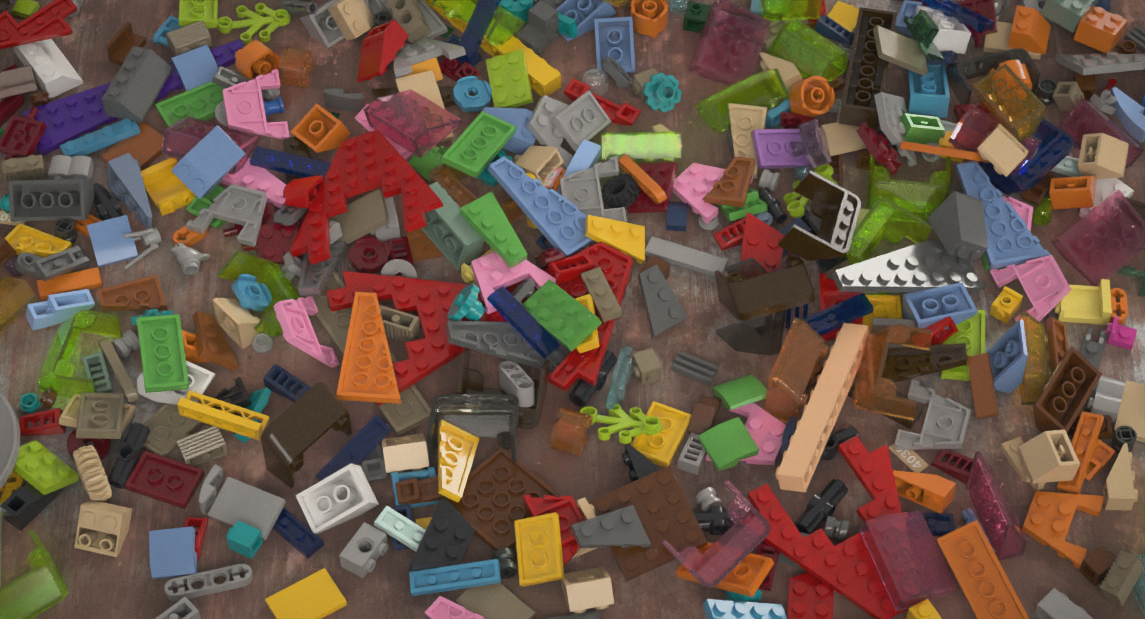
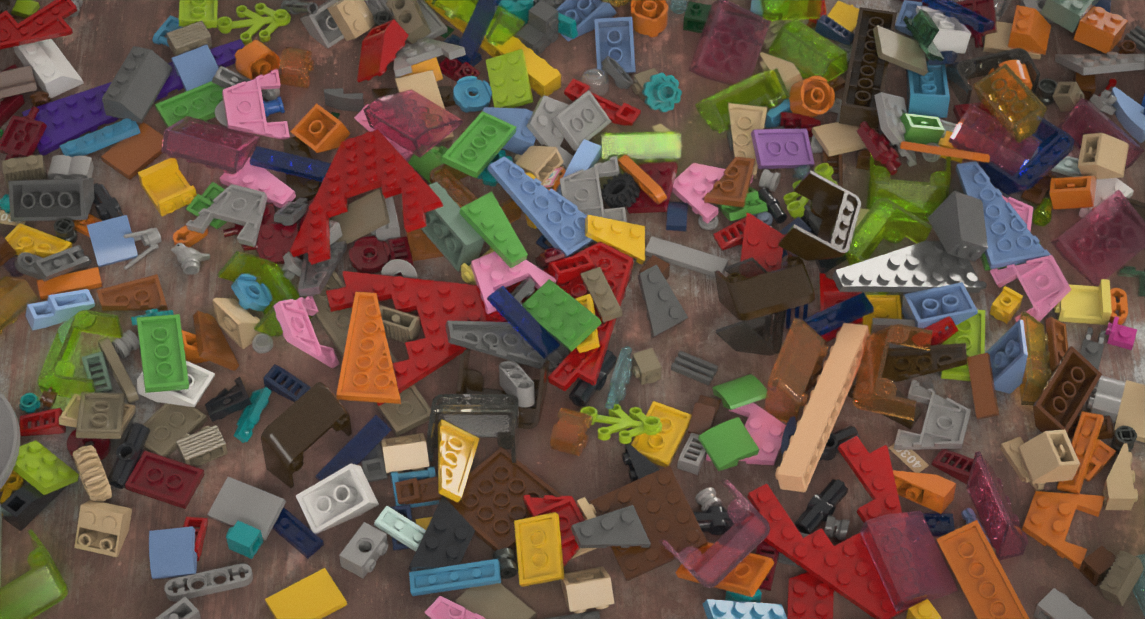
(122, 43): reddish brown panel -> none
(127, 186): sand blue wedge -> none
(208, 162): medium blue slope -> none
(208, 491): light grey slope -> none
(223, 419): yellow fence -> none
(302, 191): red slope -> none
(466, 305): teal plant -> none
(813, 144): clear purple brick -> none
(1002, 150): tan slope -> none

